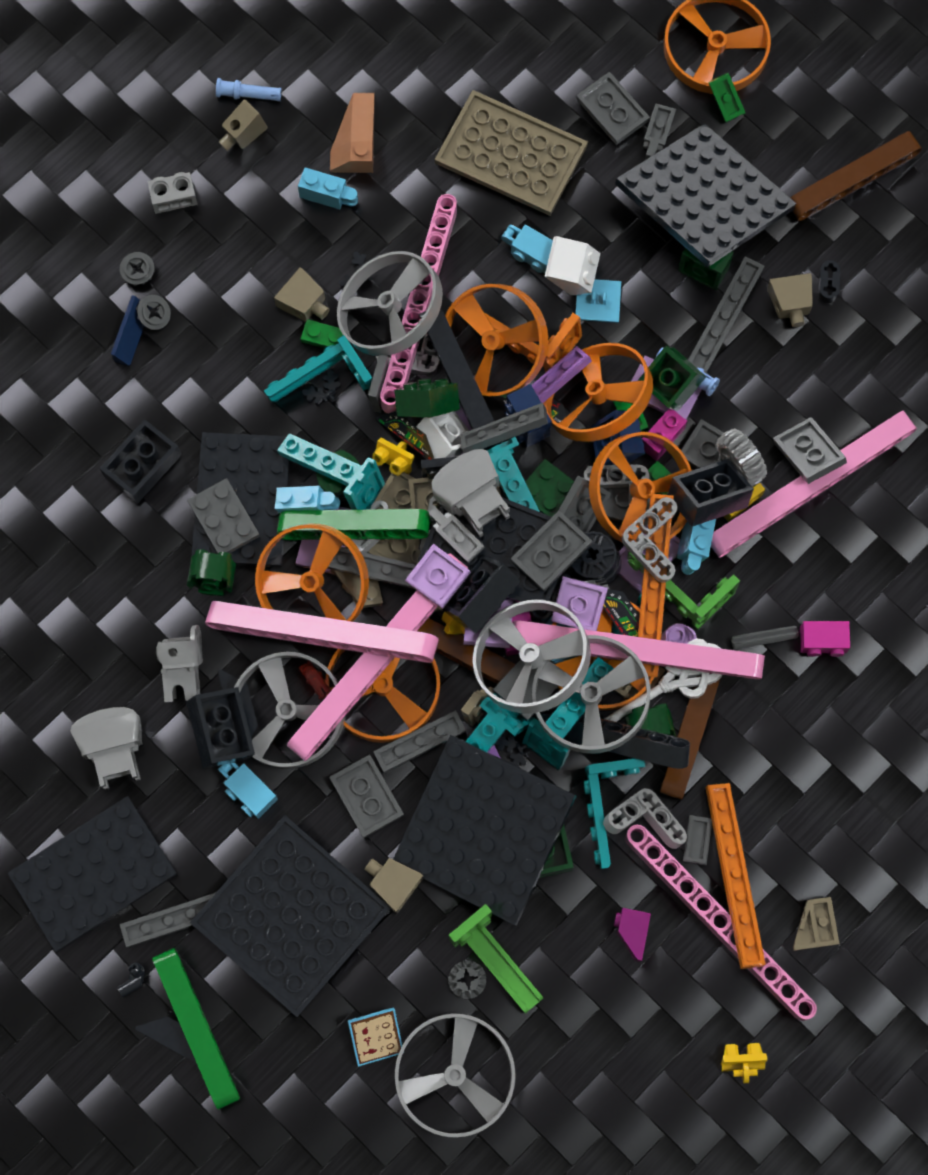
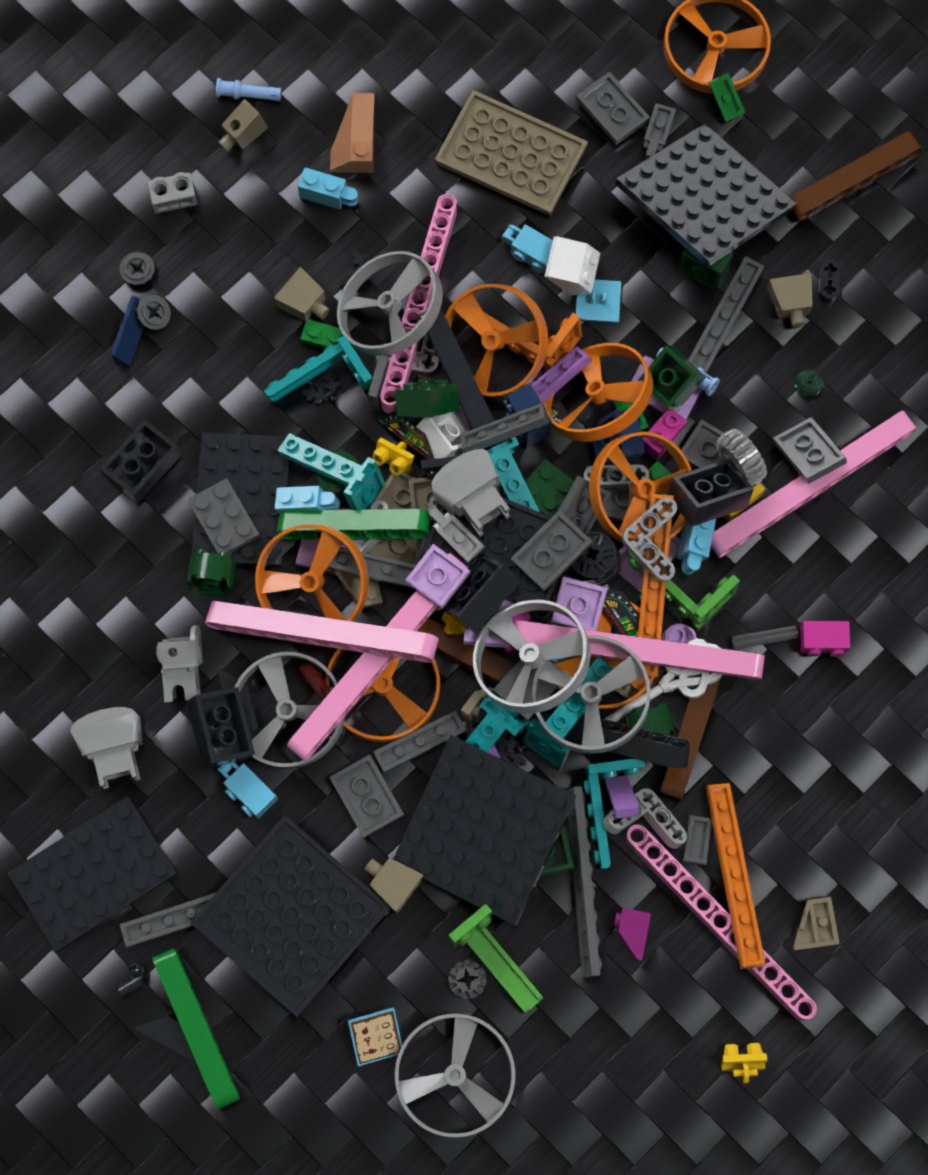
(583, 888): none -> dark grey plate
(622, 796): none -> medium lavender tile
(809, 389): none -> clear green plate

